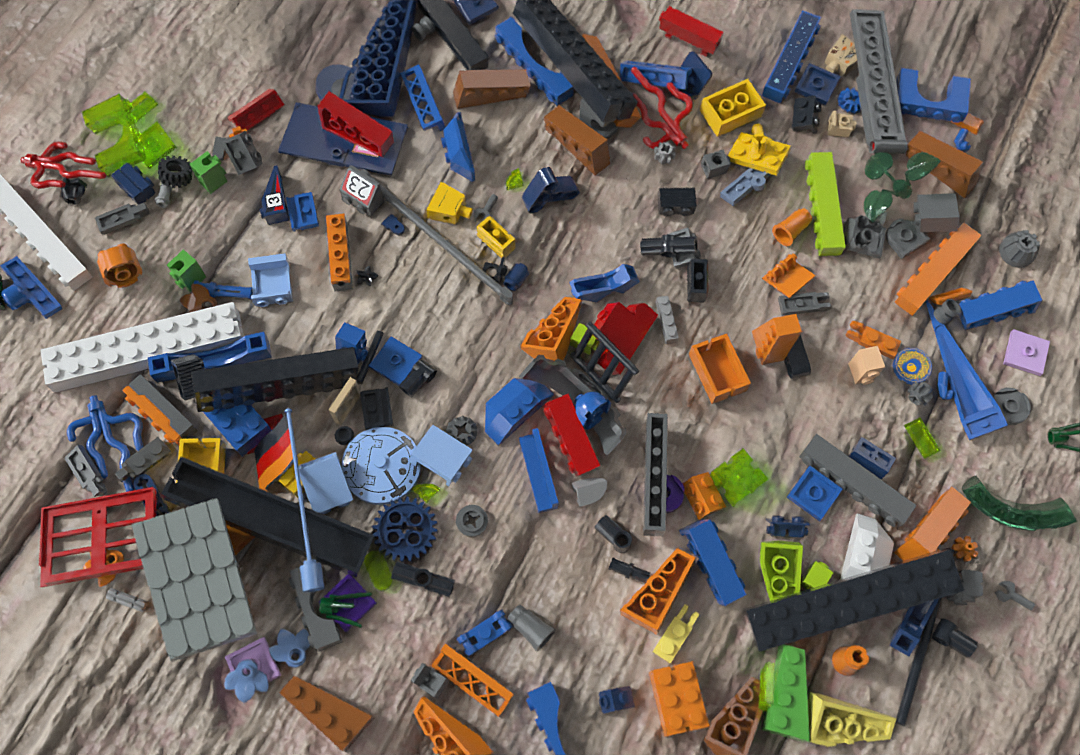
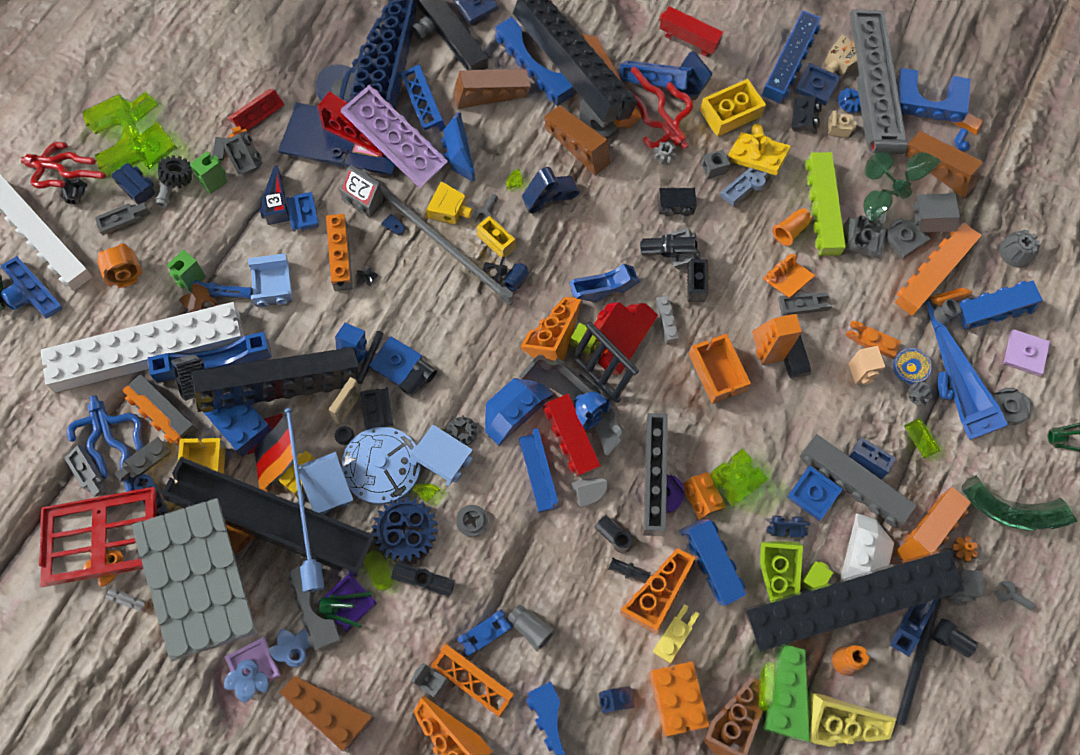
(394, 136): none -> lavender bracket

